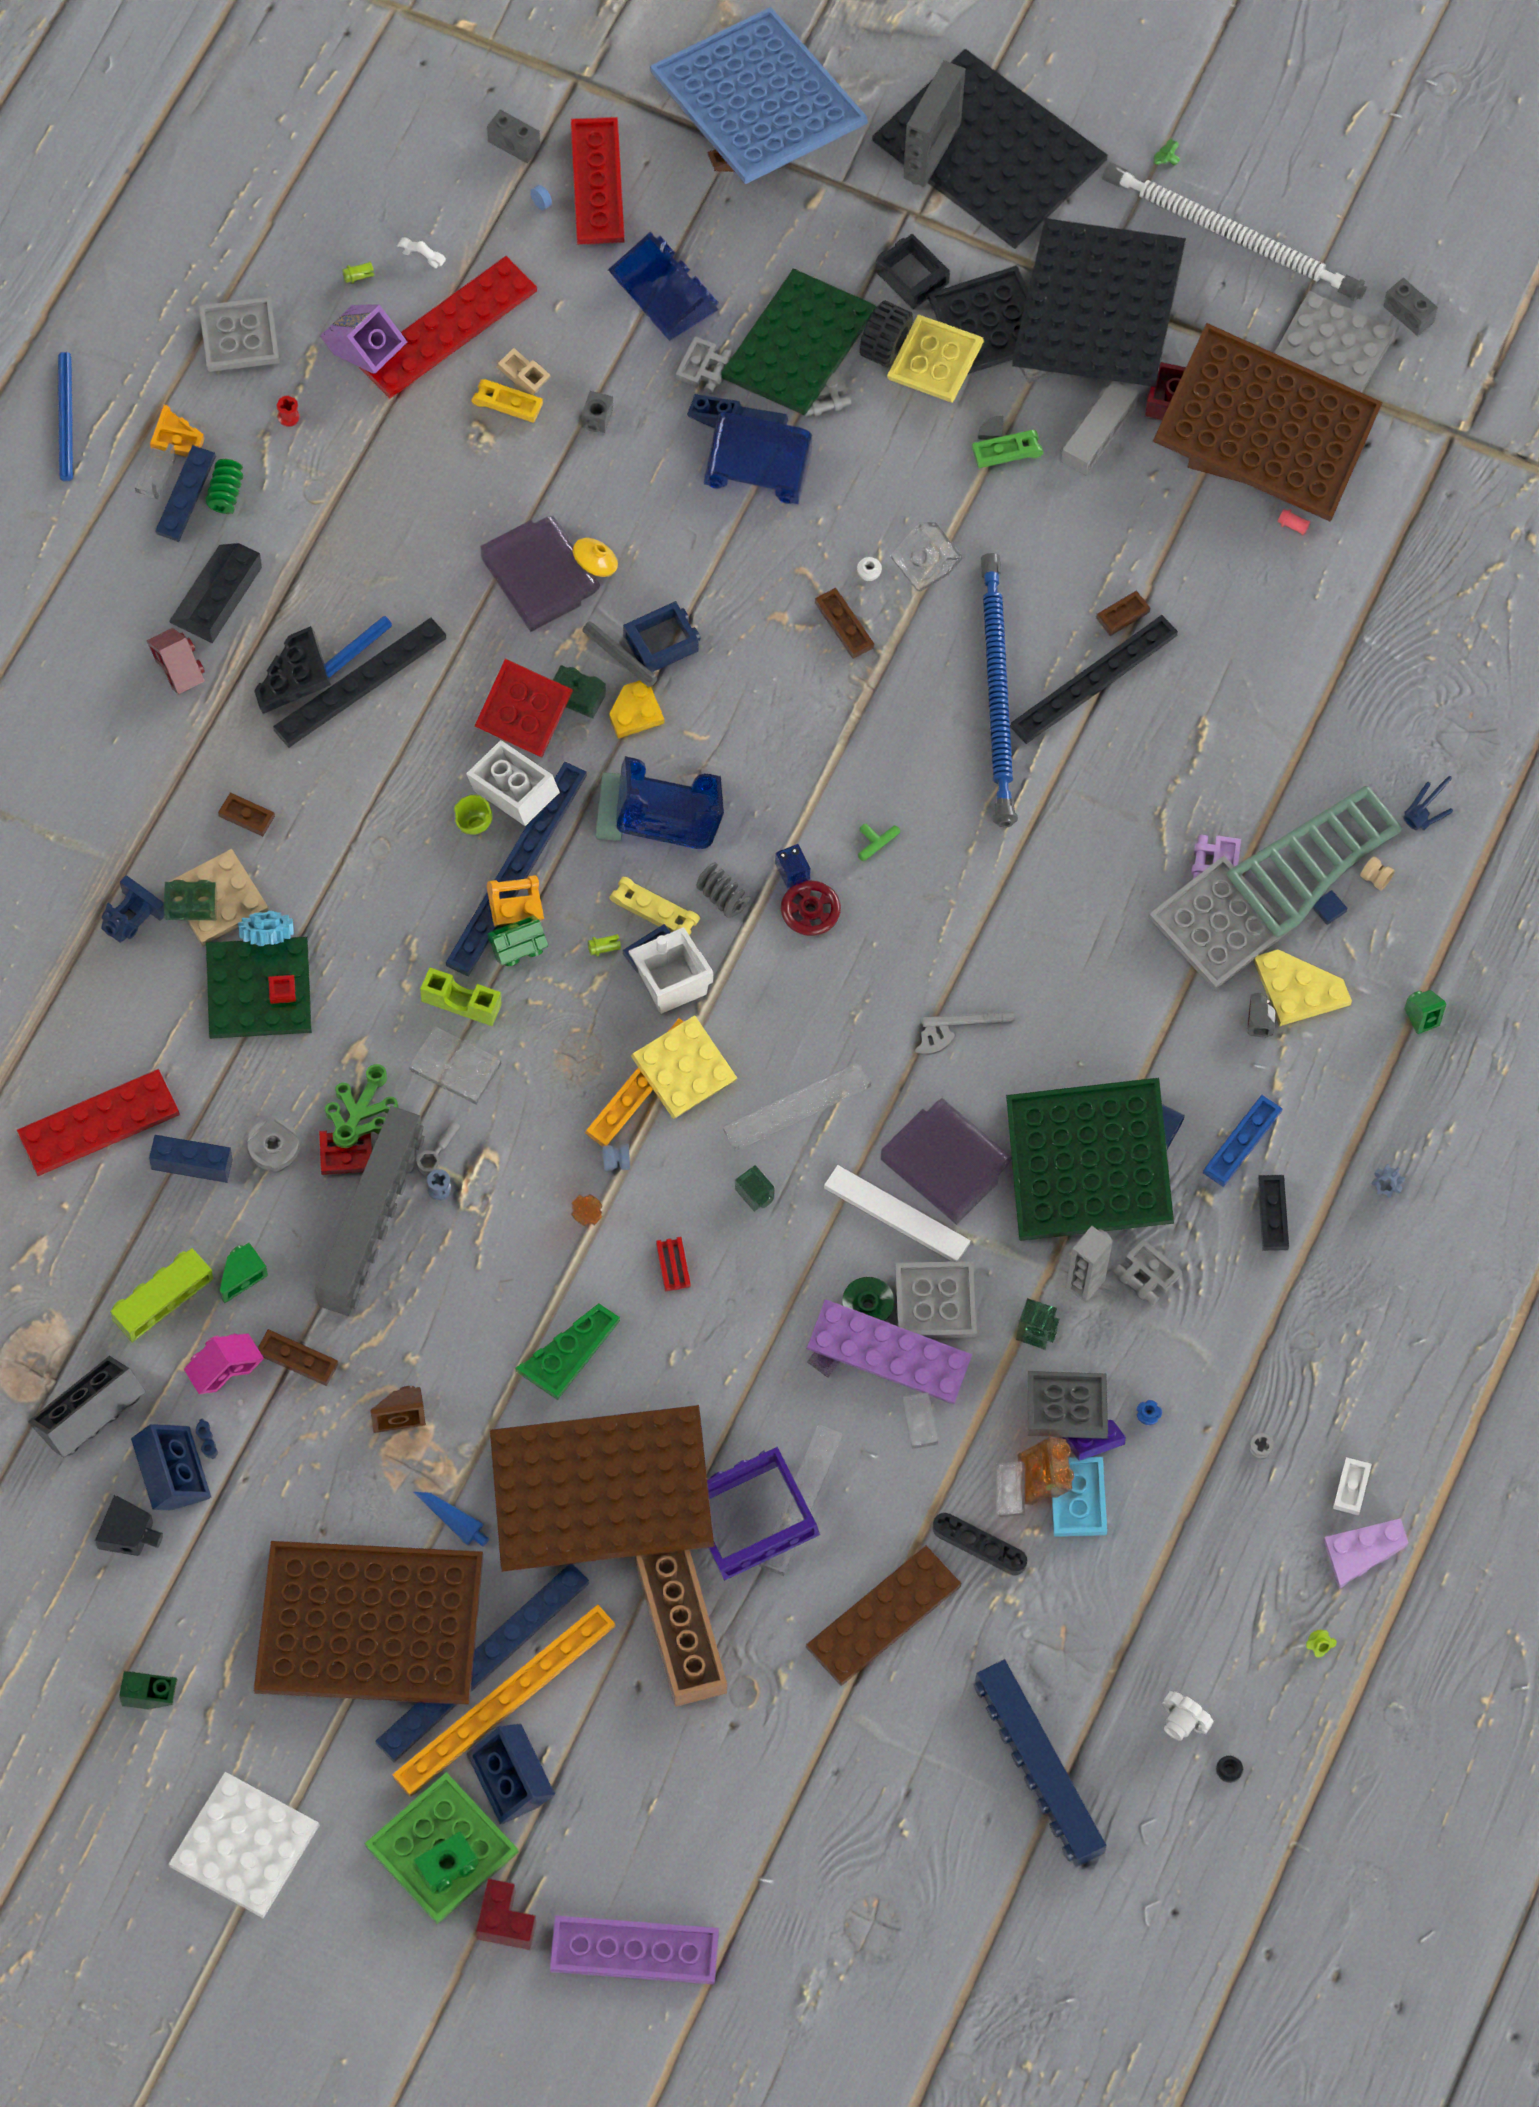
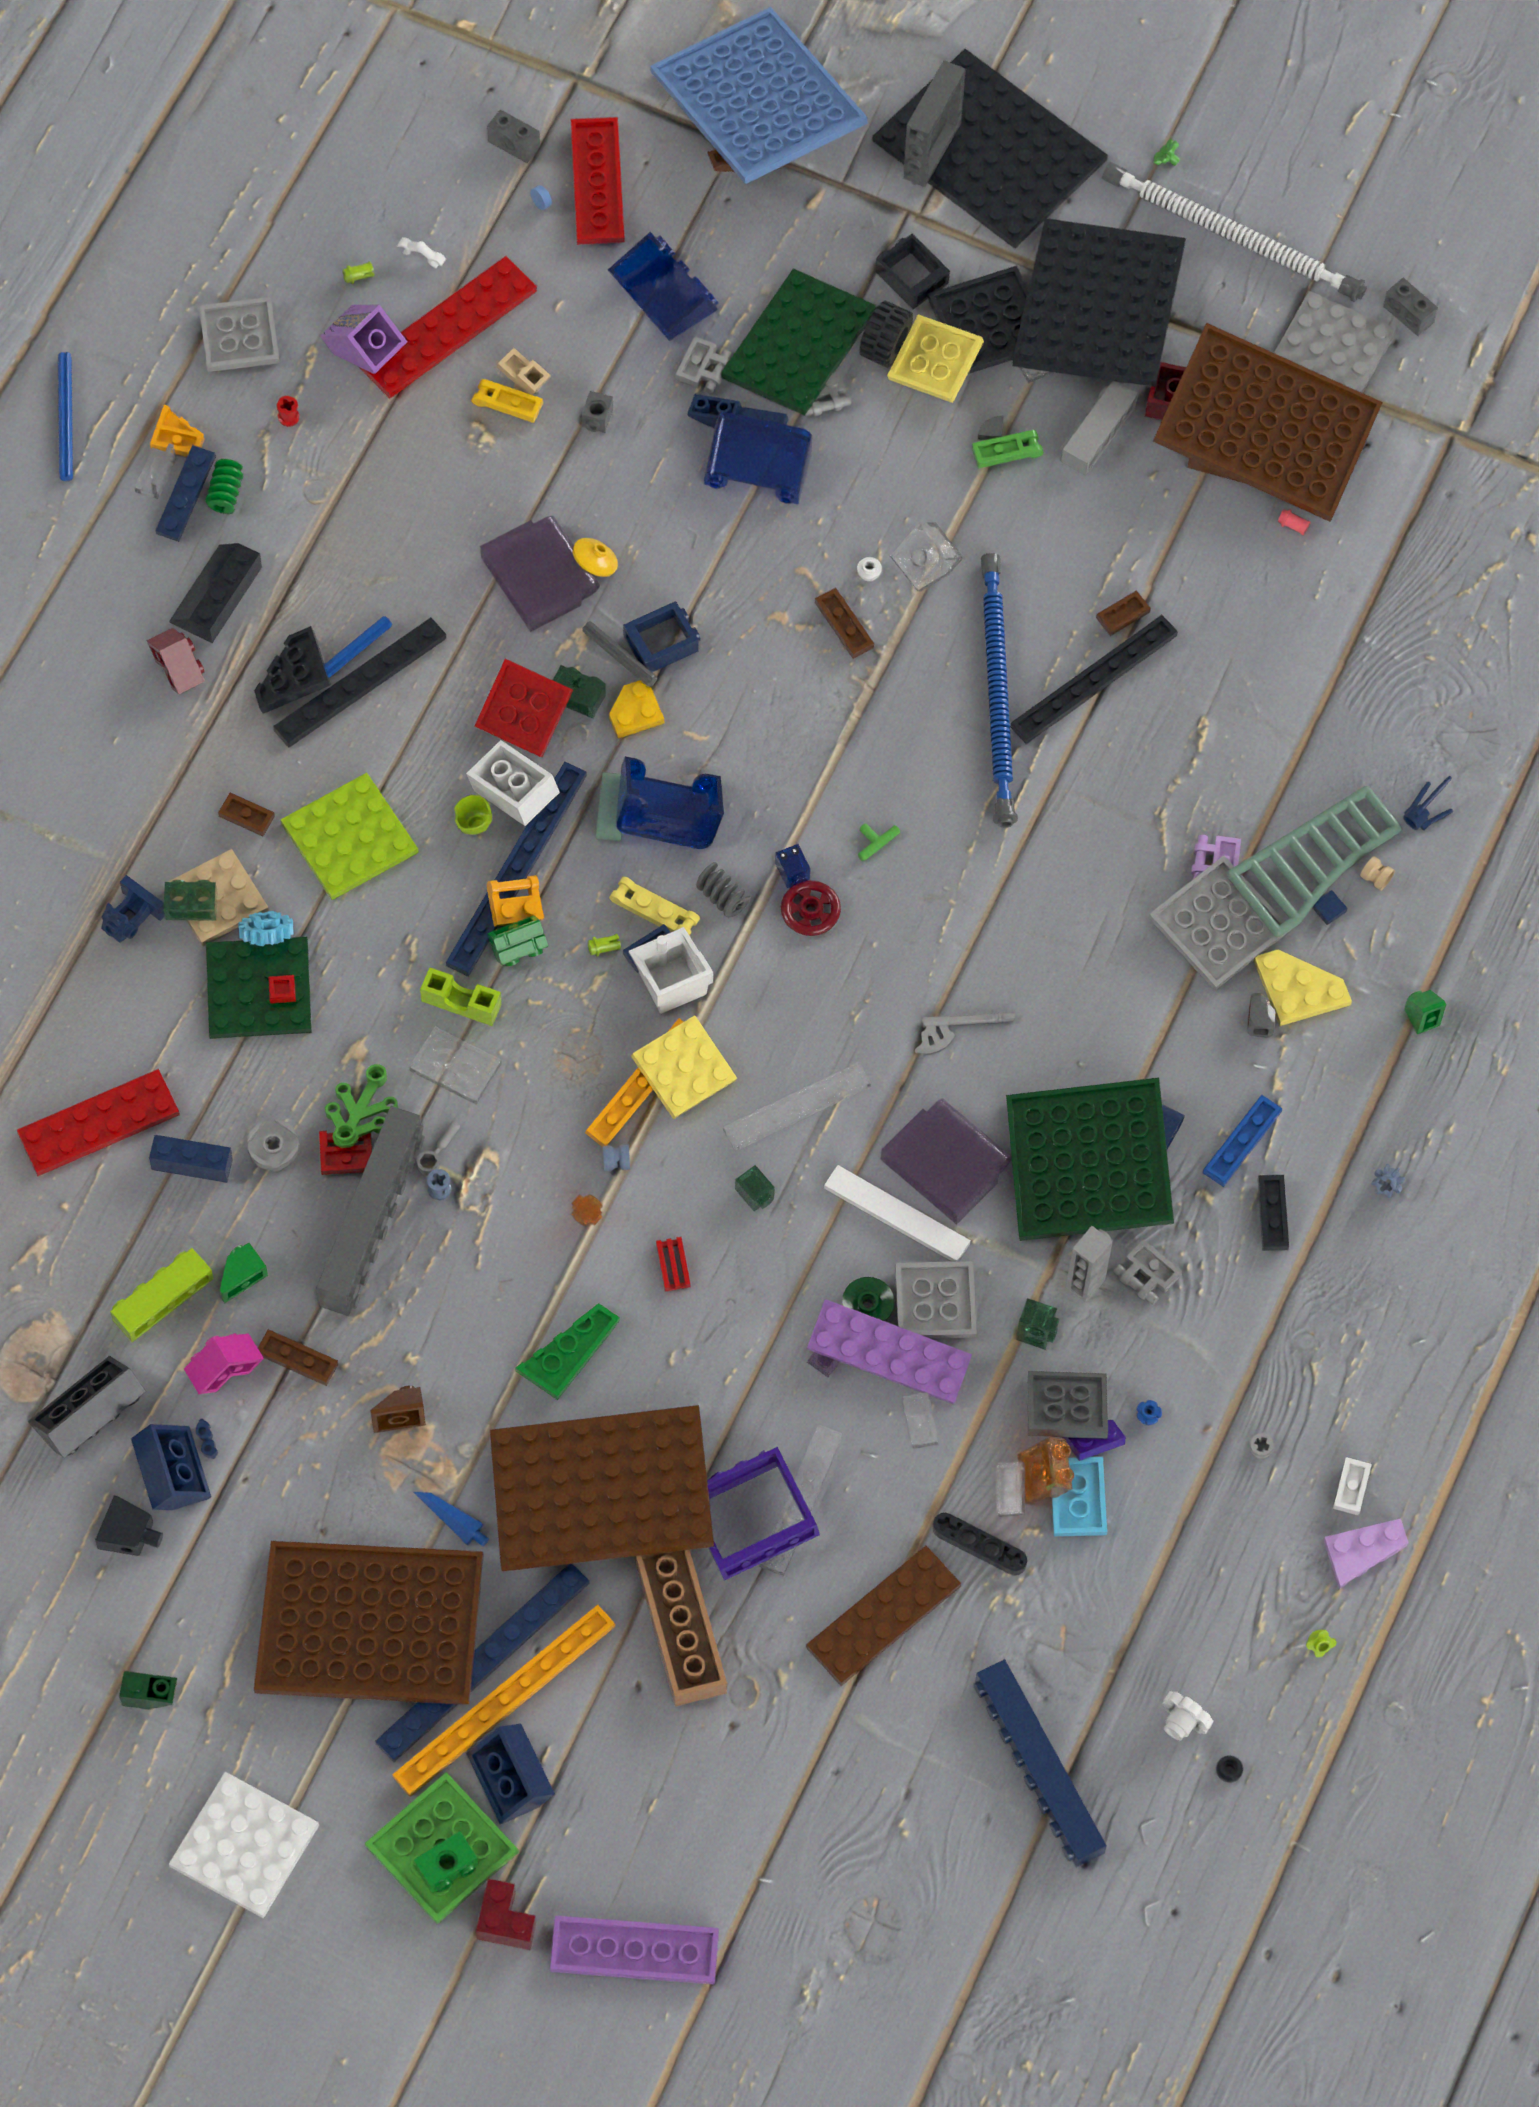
(349, 836): none -> lime plate

